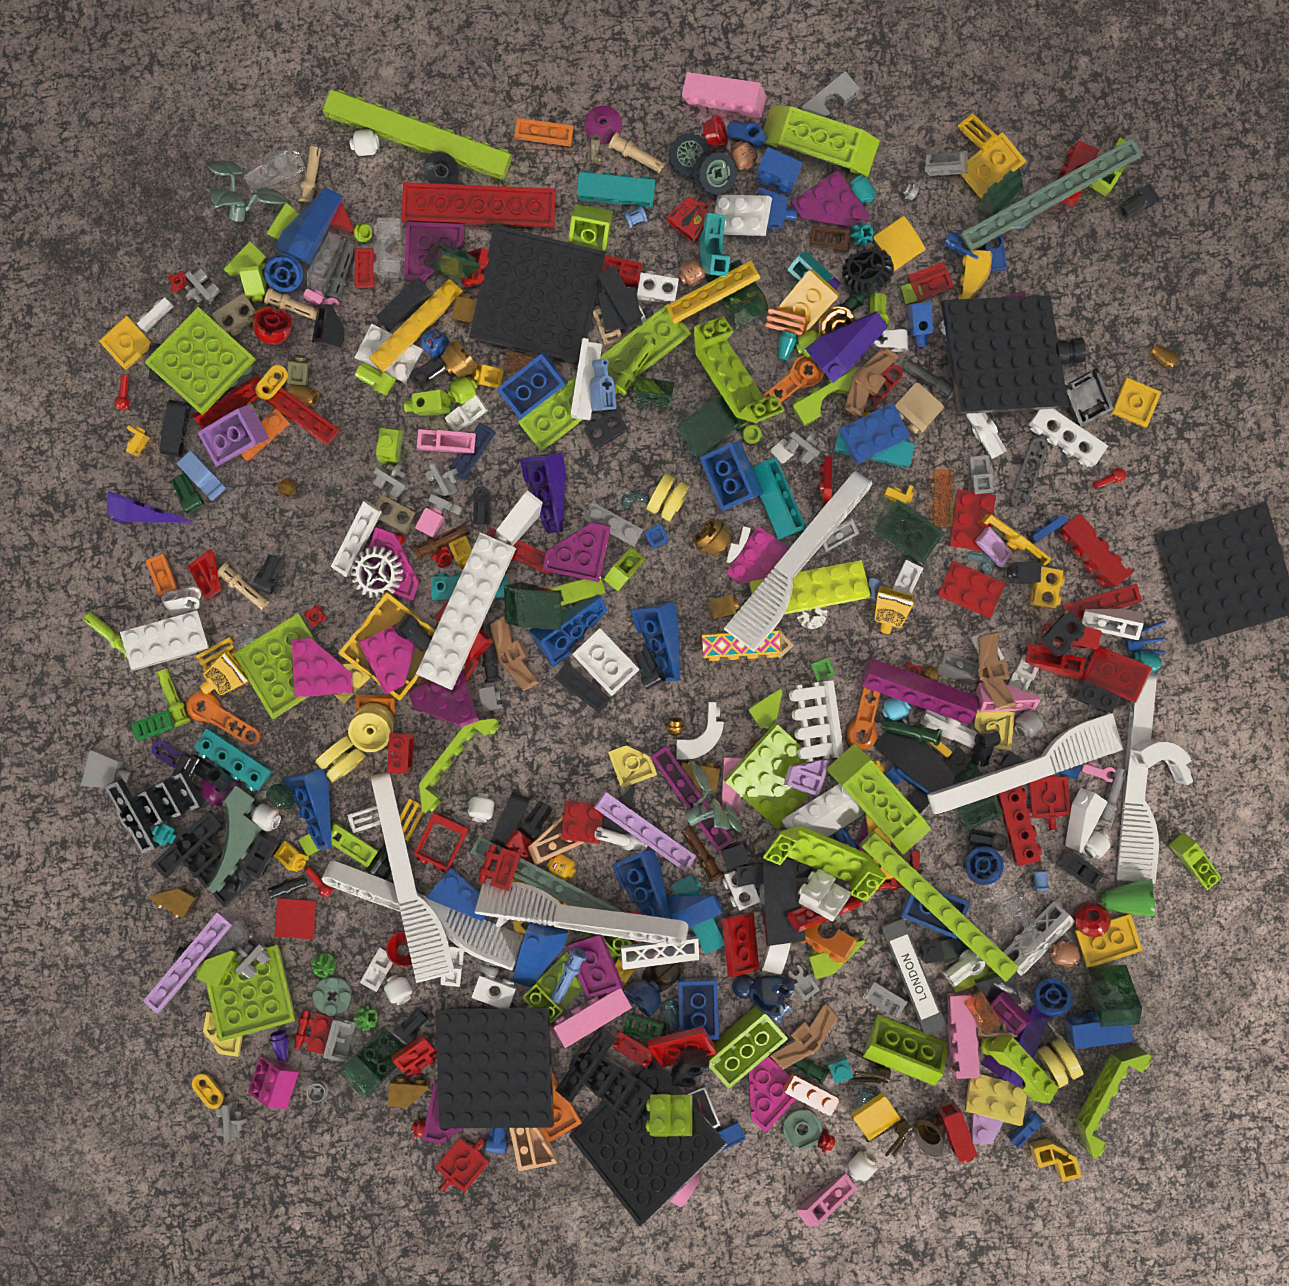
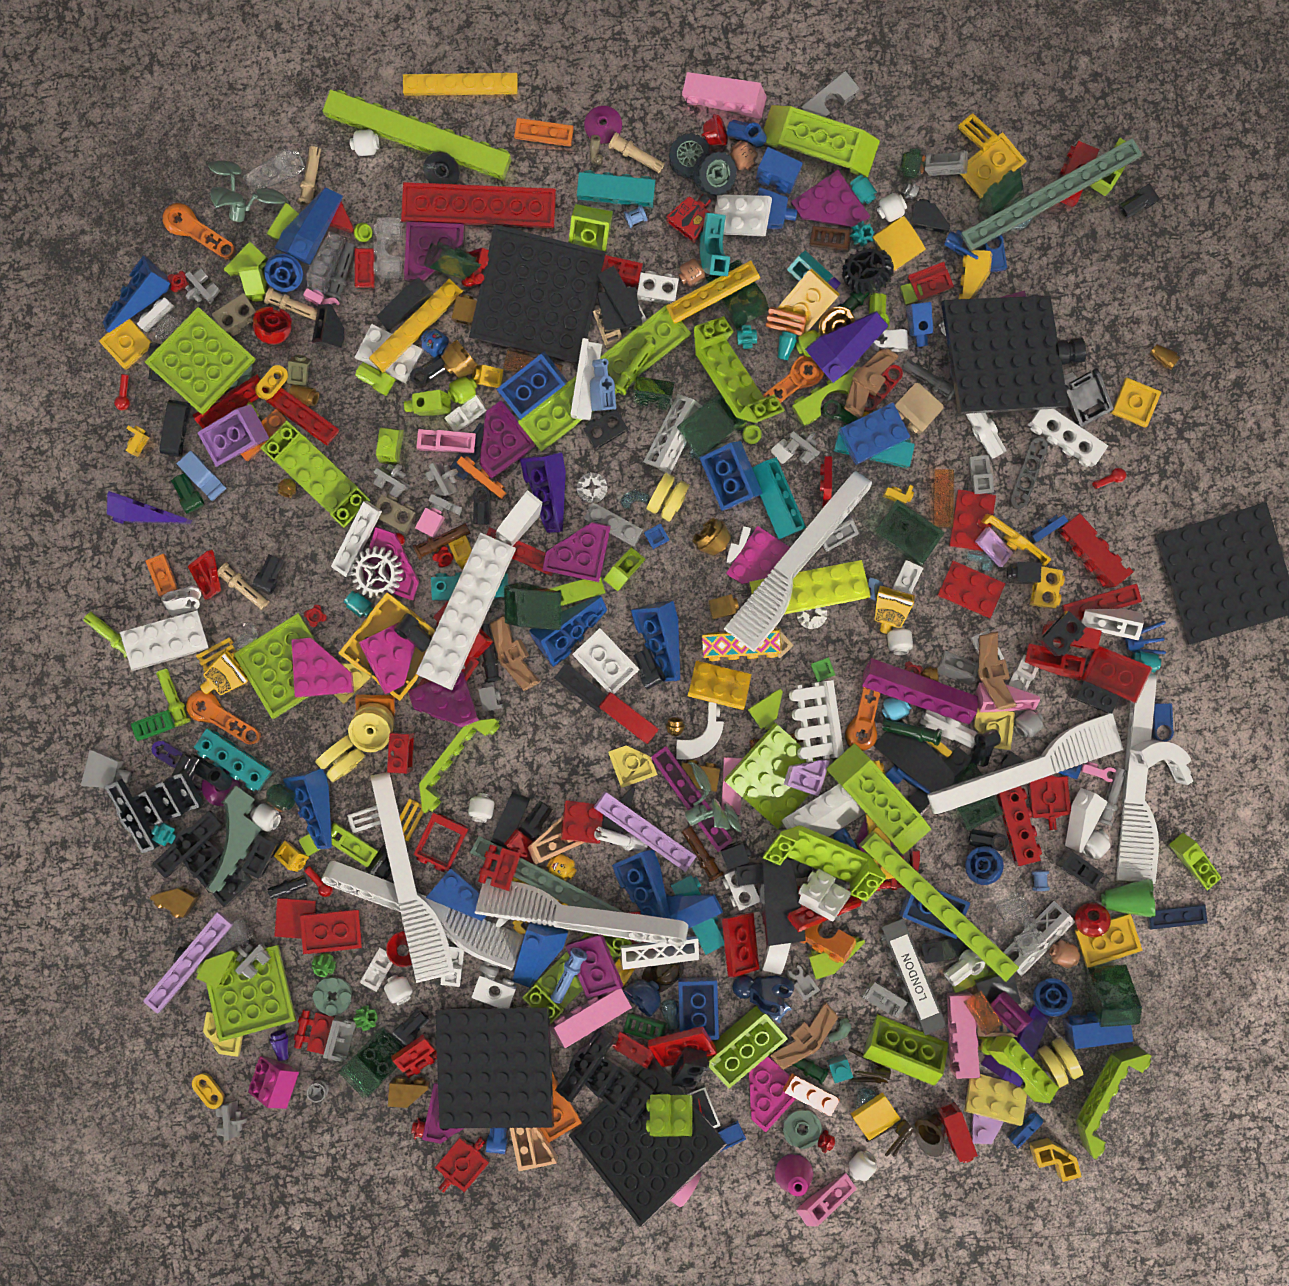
(143, 289): none -> blue wedge
(193, 228): none -> orange beam
(315, 473): none -> lime slope
(330, 931): none -> red plate
(358, 604): none -> teal brick
(460, 84): none -> yellow plate
(481, 476): none -> orange plate
(502, 440): none -> magenta plate
(585, 494): none -> white gear
(628, 718): none -> red slope
(672, 448): none -> white fence
(719, 685): none -> yellow plate
(746, 336): none -> teal gear
(794, 1174): none -> dark pink cone
(840, 413): none -> dark green piece
(842, 1032): none -> sand green arm
(892, 207): none -> white head
(900, 640): none -> white head
(912, 163): none -> clear green head
(928, 217): none -> black slope
(1163, 716): none -> blue piece
(1178, 916): none -> dark blue tile

